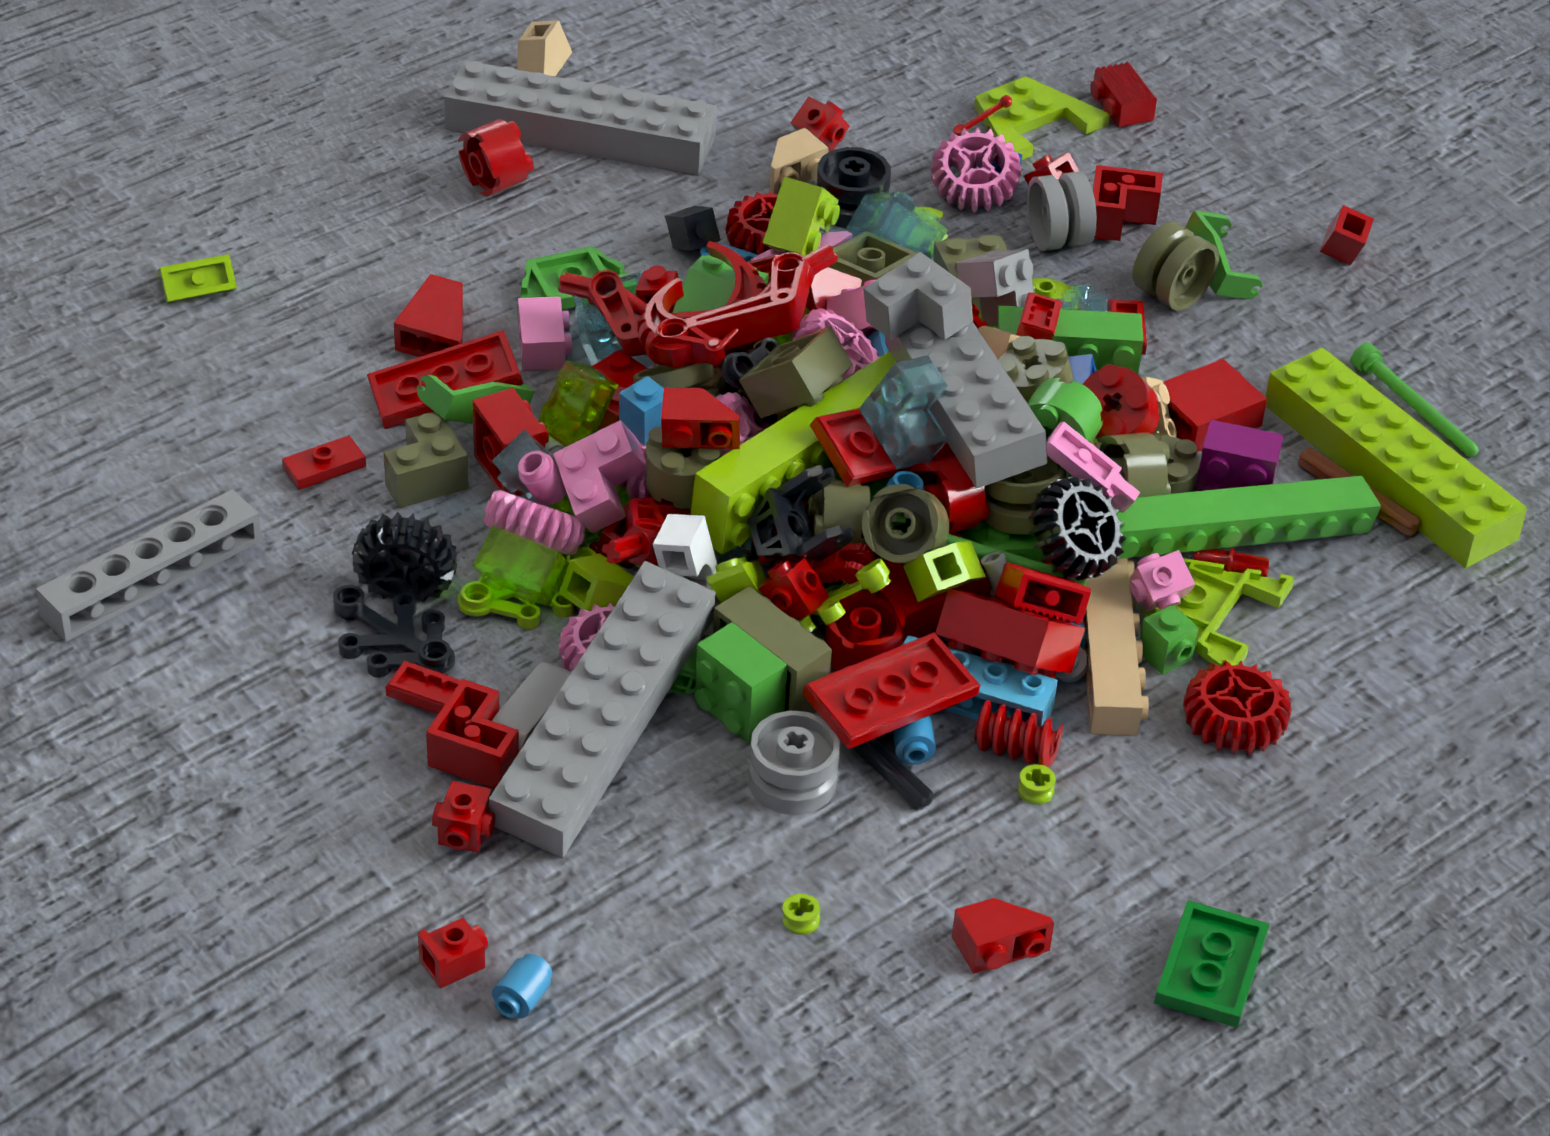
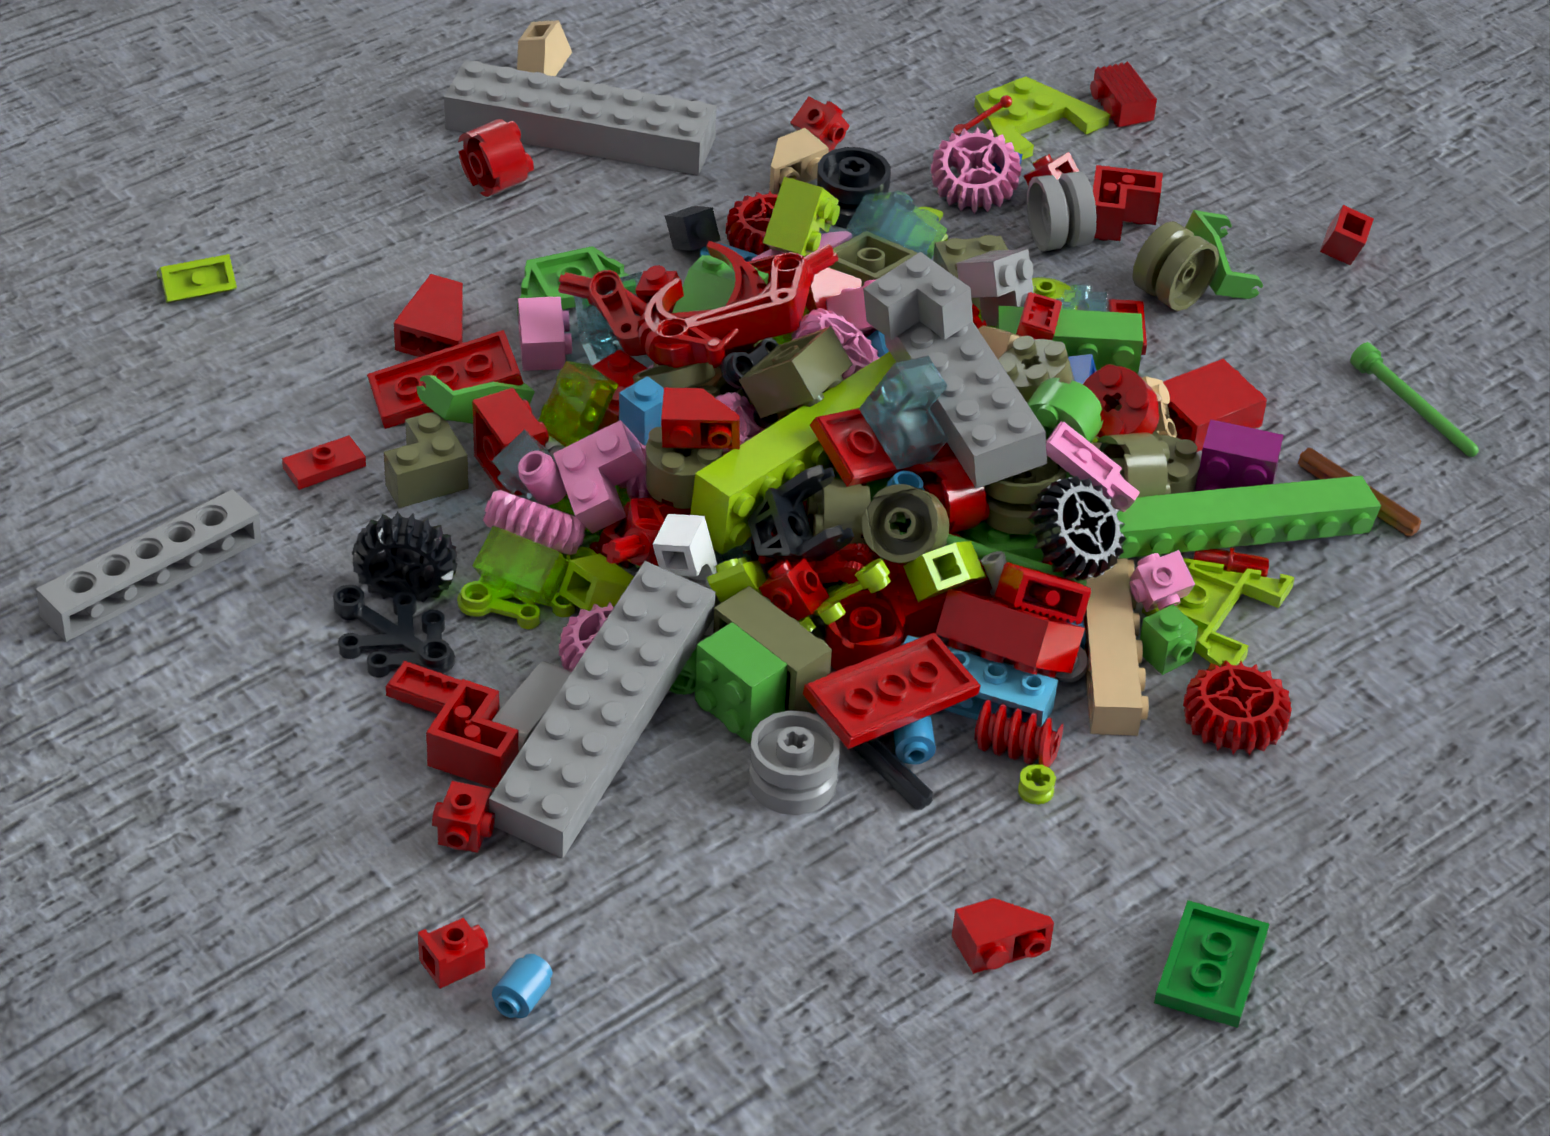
(808, 921): lime bush -> none
(1396, 456): lime brick -> none

